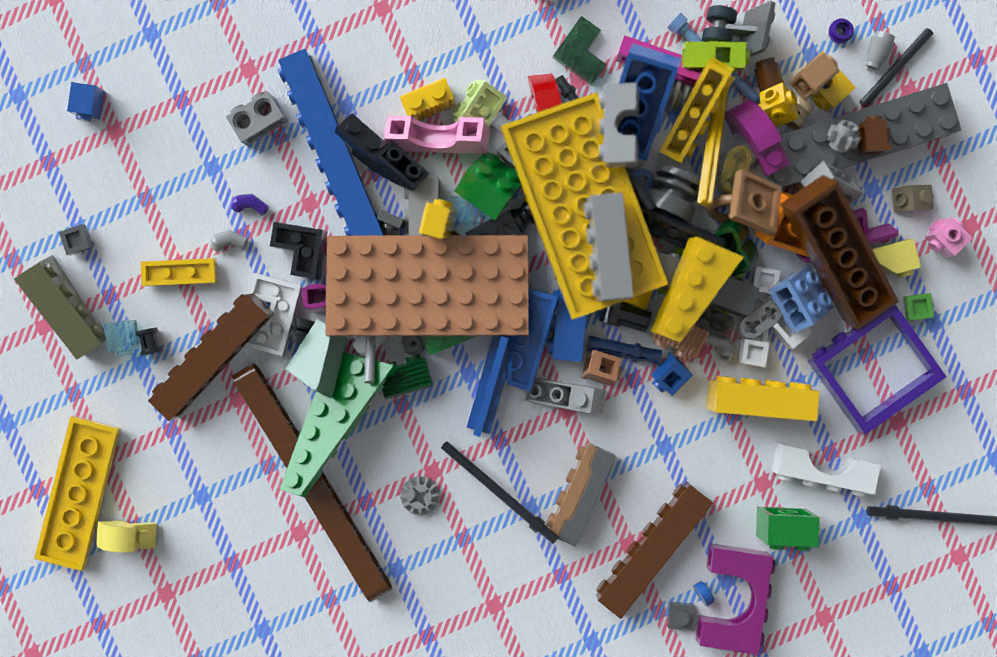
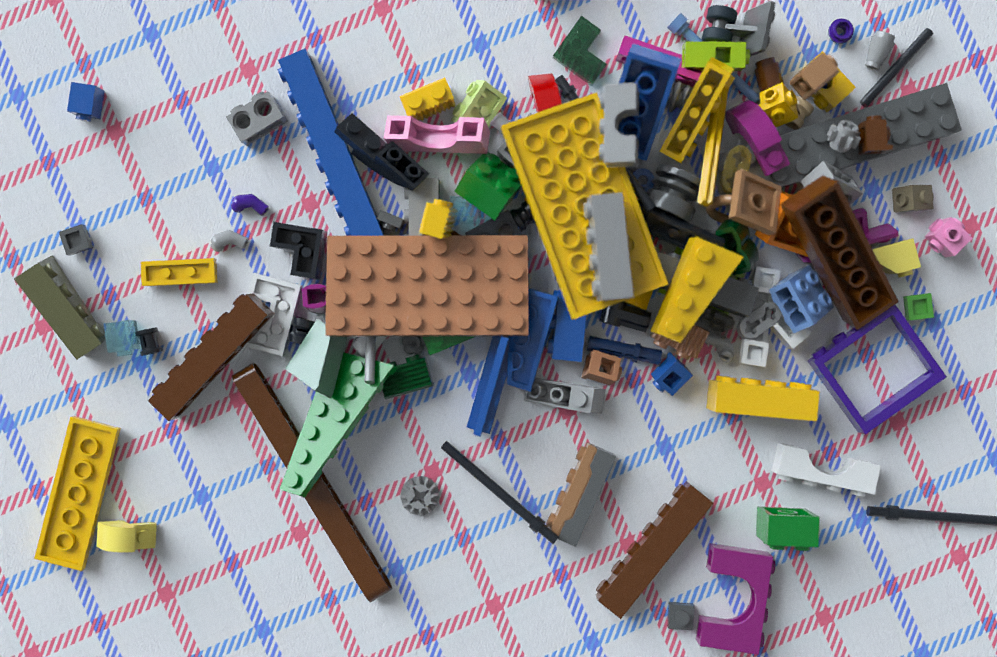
(704, 593): blue tile -> none

